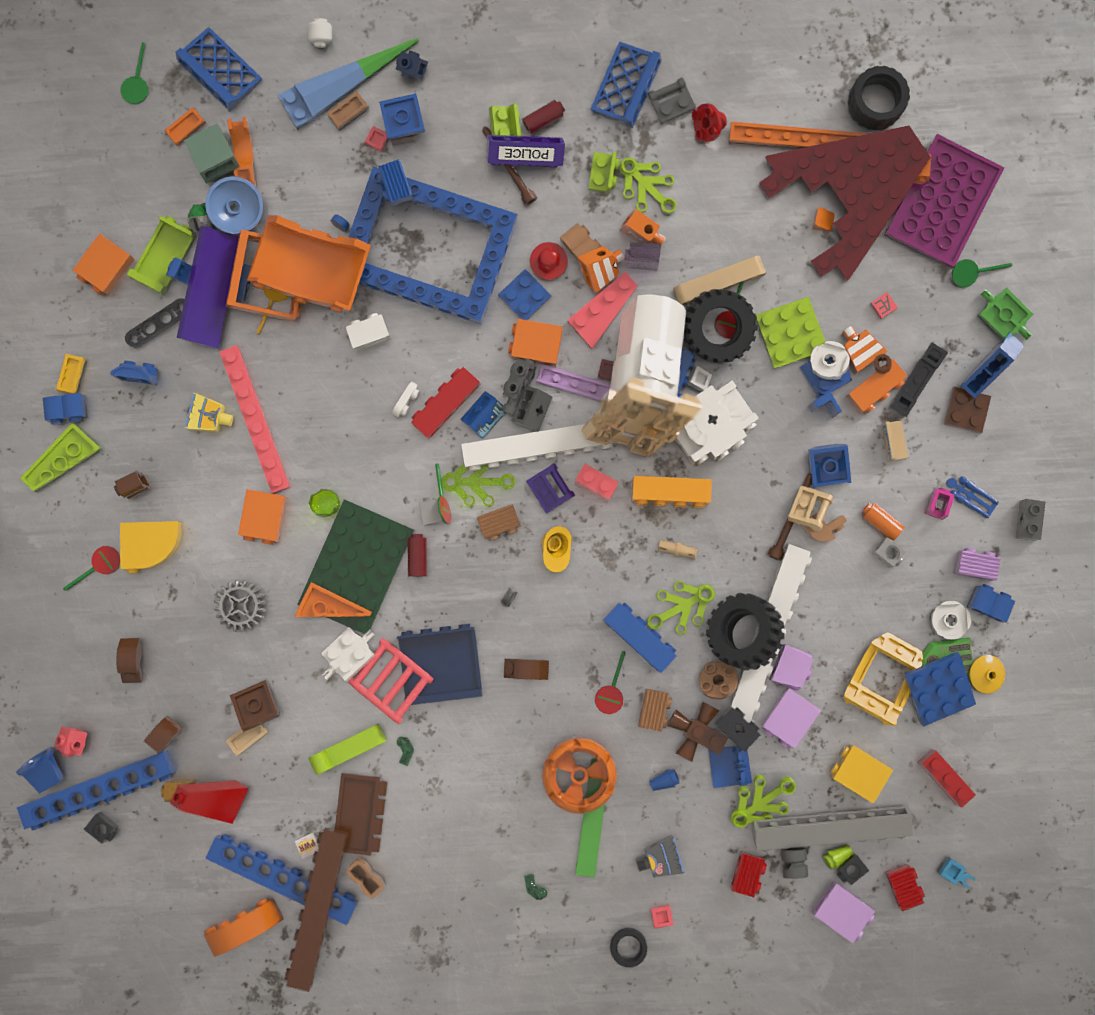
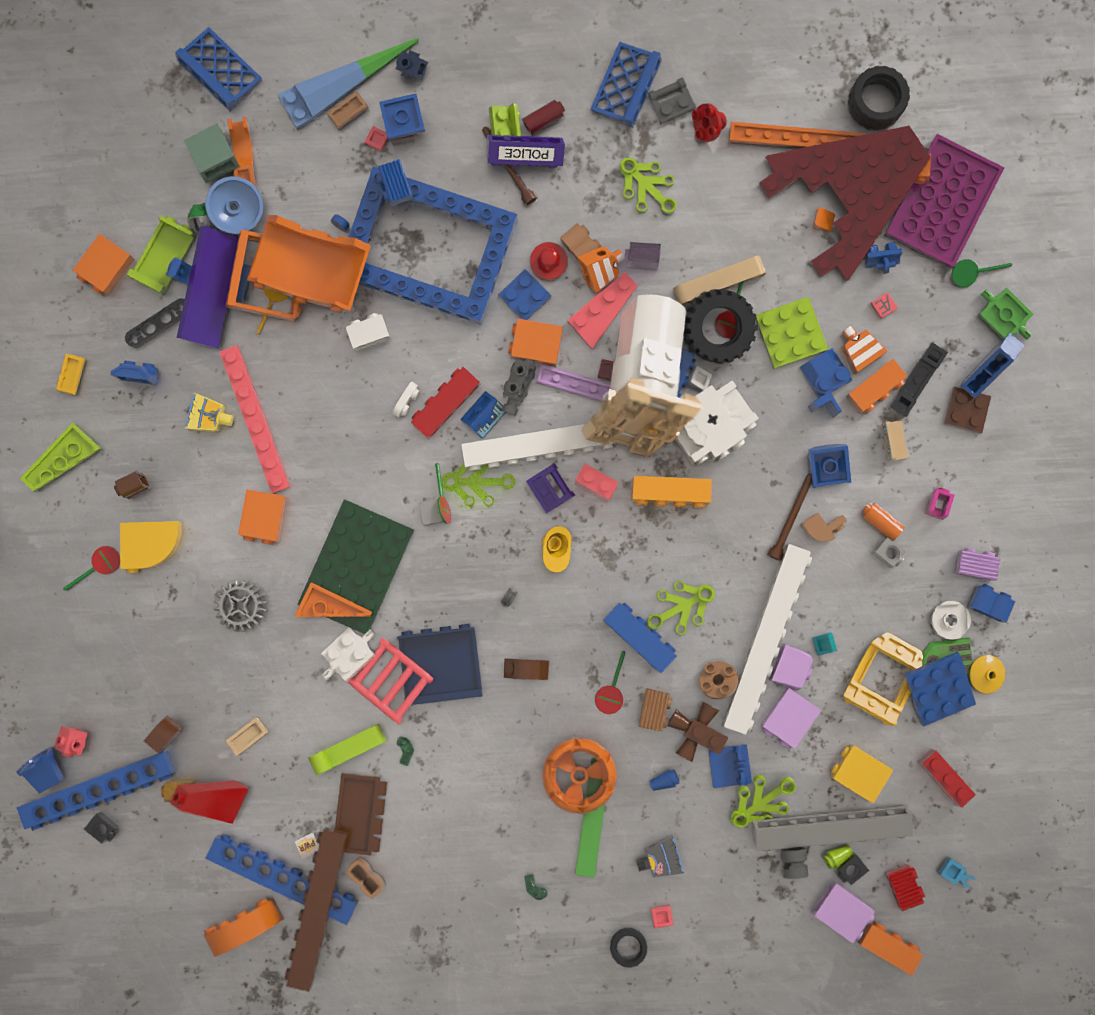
(63, 408): blue brick -> none
(128, 660): reddish brown brick -> none
(135, 89): green piece -> none
(185, 126): orange tile -> none
(254, 705): reddish brown plate -> none
(319, 32): white head -> none
(324, 503): clear neon green hair -> none
(417, 556): dark red brick -> none
(499, 522): medium nougat brick -> none
(532, 408): dark grey brick -> none
(603, 171): lime bracket -> none
(635, 225): orange torso -> none
(677, 549): tan pin -> none
(723, 624): black tyre -> none
(741, 739): black brick -> none
(748, 874): red brick -> none
(804, 505): tan plate -> none
(824, 643): none -> teal plate
(833, 370): white plate -> none
(882, 370): reddish brown bush -> none
(883, 259): none -> blue hips
(891, 947): none -> orange brick
(952, 483): blue piece -> none
(1030, 519): dark grey brick -> none

